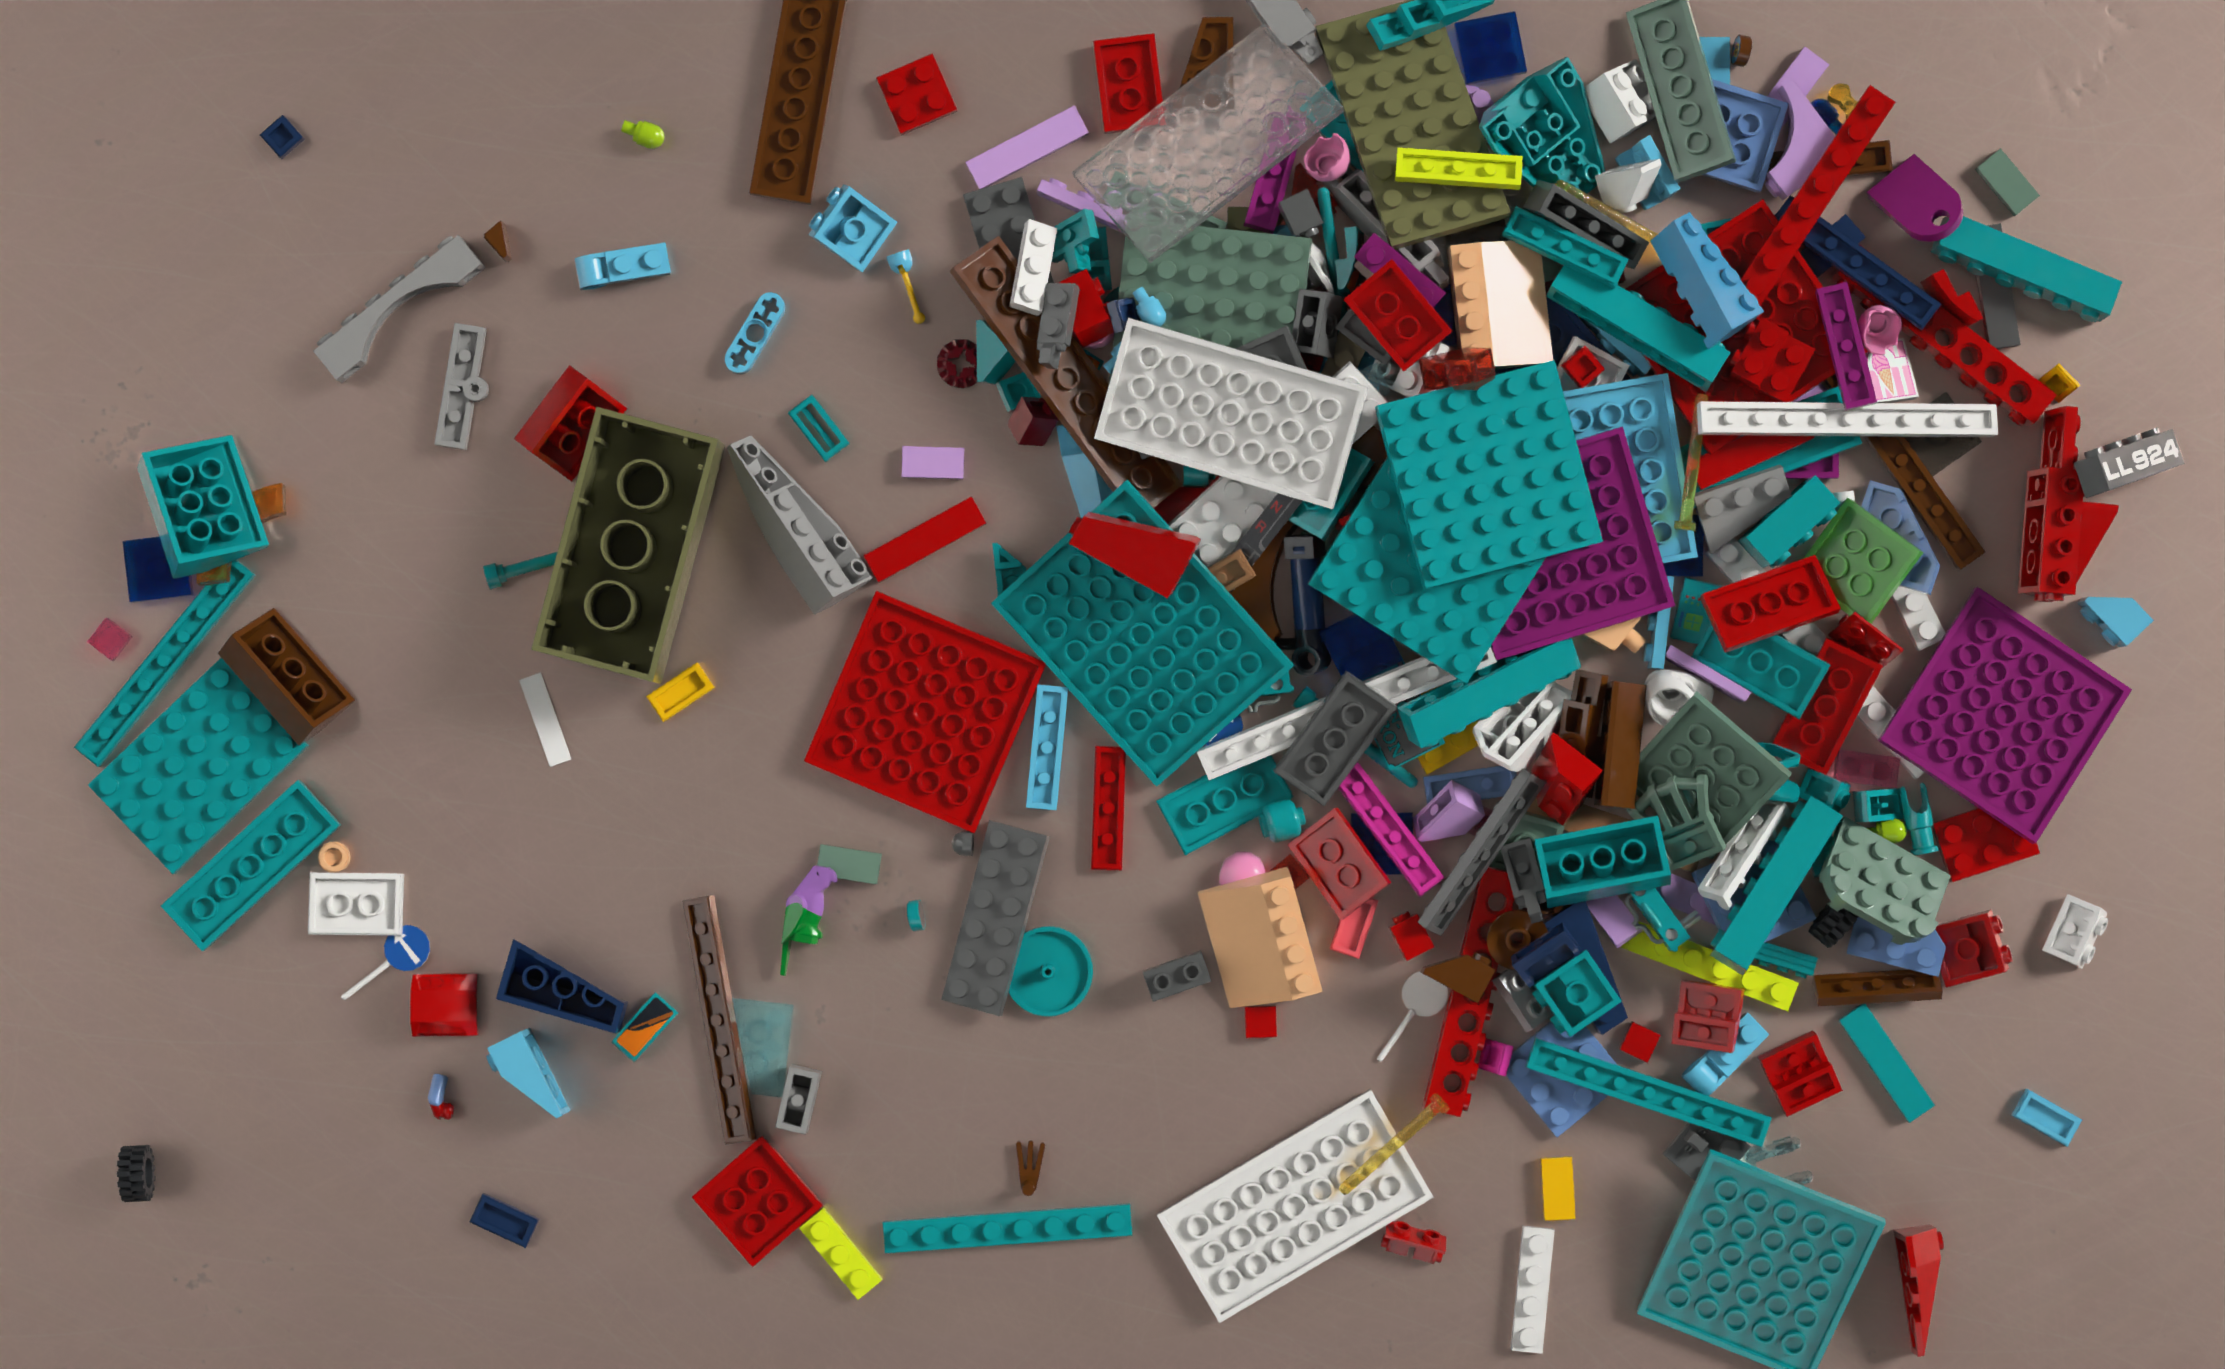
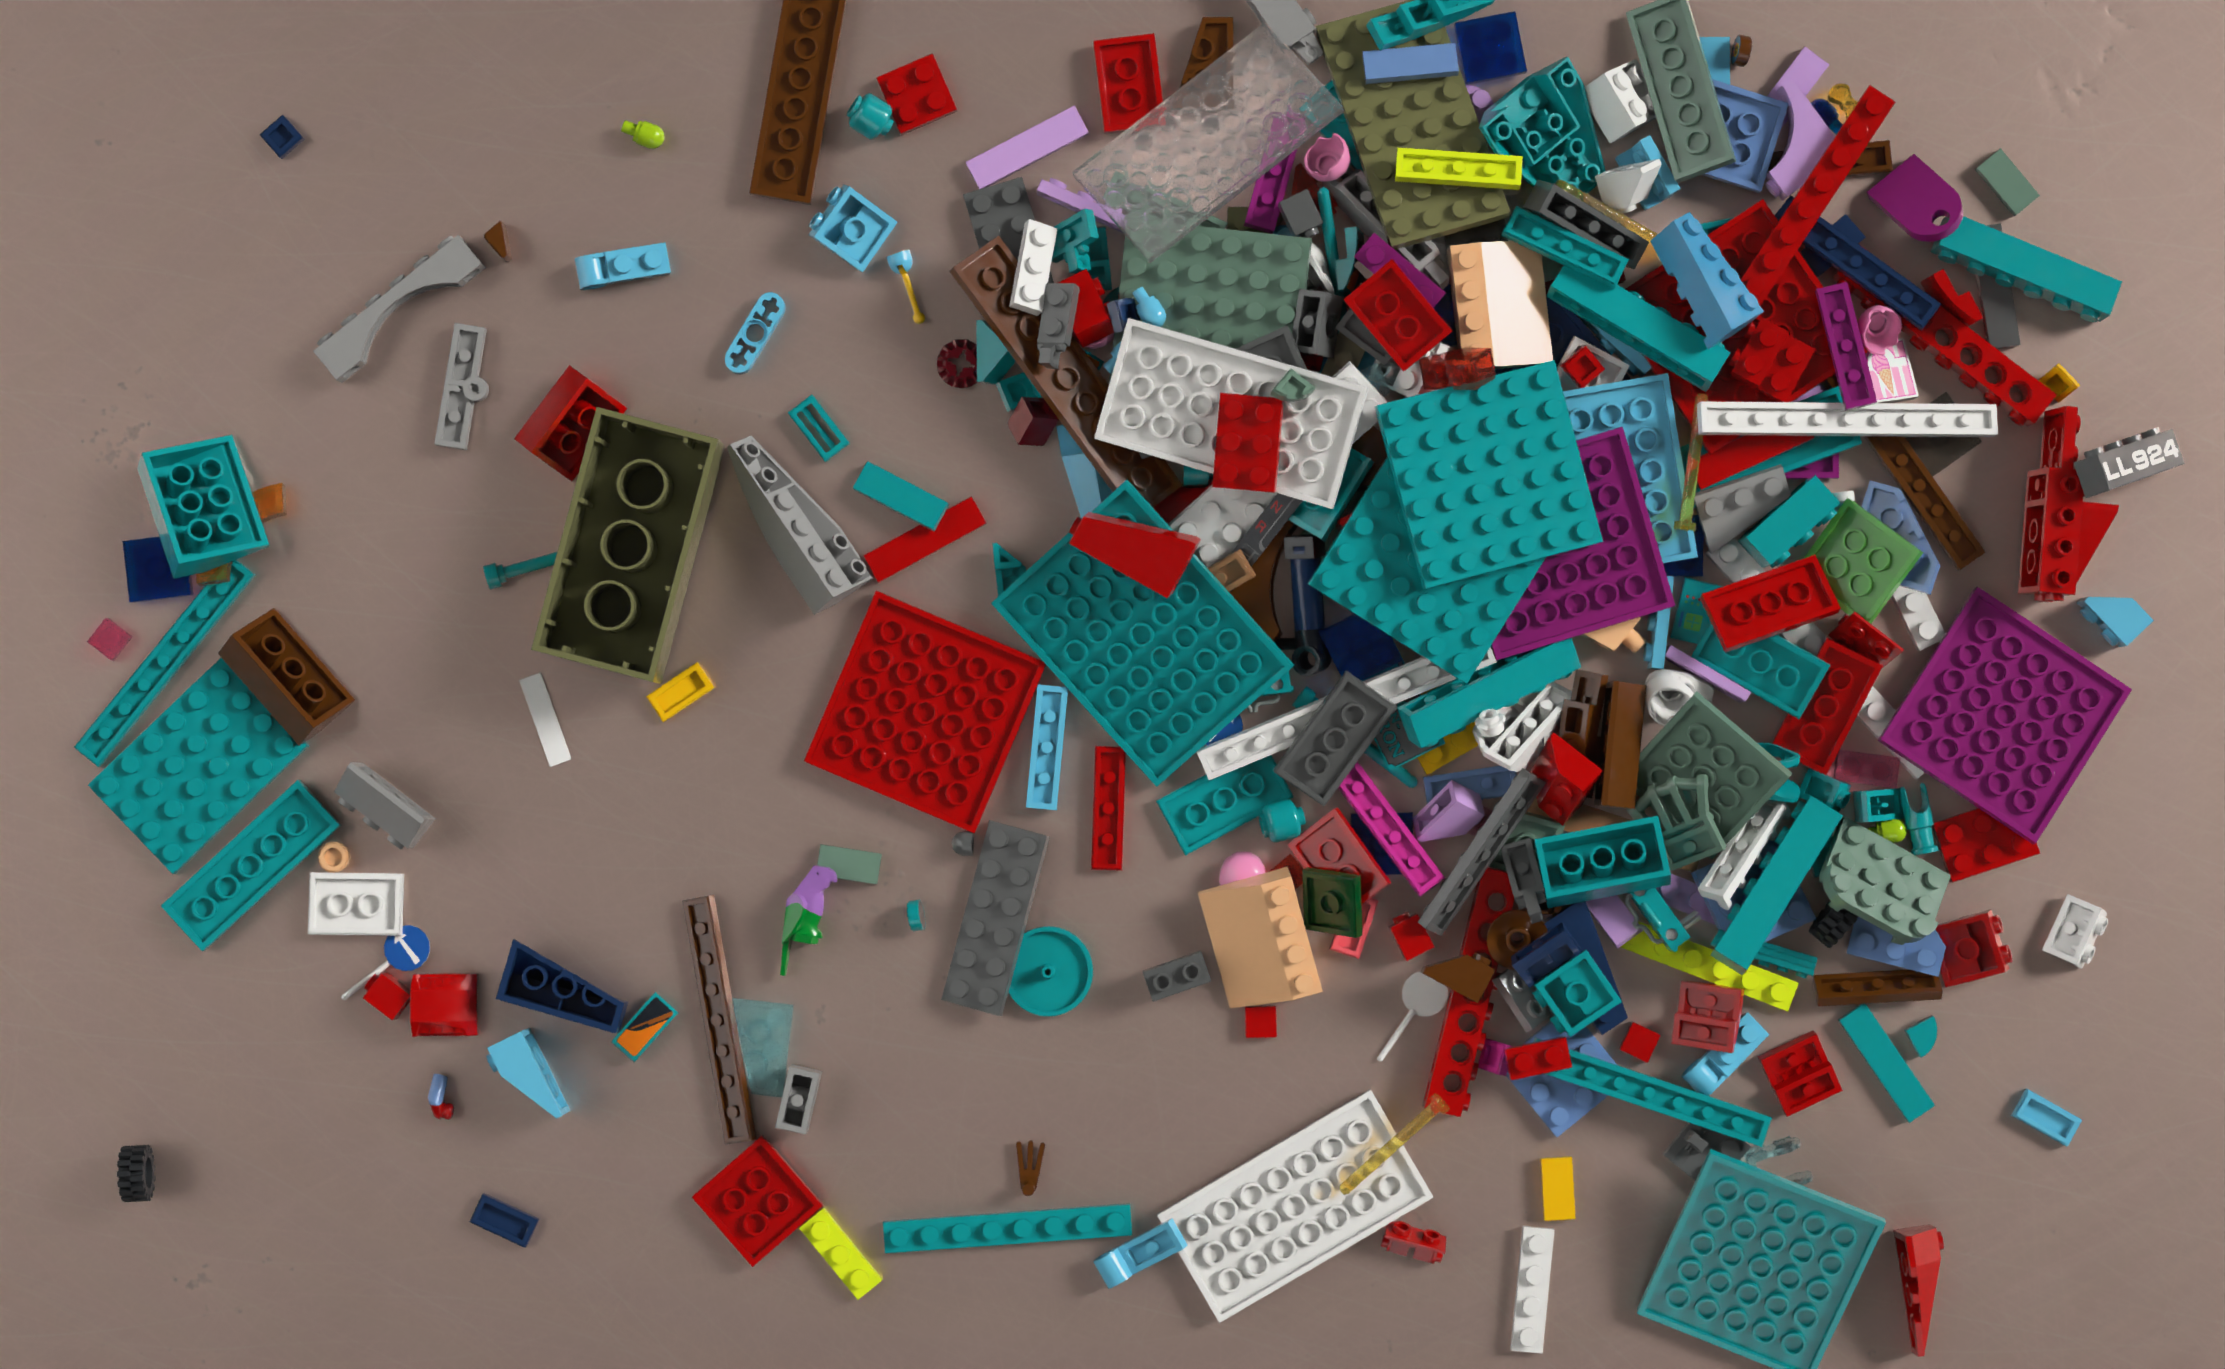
(383, 805): none -> light grey slope
(387, 995): none -> red brick
(870, 116): none -> teal head
(900, 496): none -> teal tile
(932, 462): lavender tile -> none
(1140, 1253): none -> medium azure plate
(1248, 442): none -> red plate
(1292, 388): none -> sand green tile
(1332, 902): none -> dark green tile
(1410, 63): none -> medium blue tile
(1490, 723): none -> white plate
(1537, 1058): none -> red plate
(1923, 1035): none -> teal tile

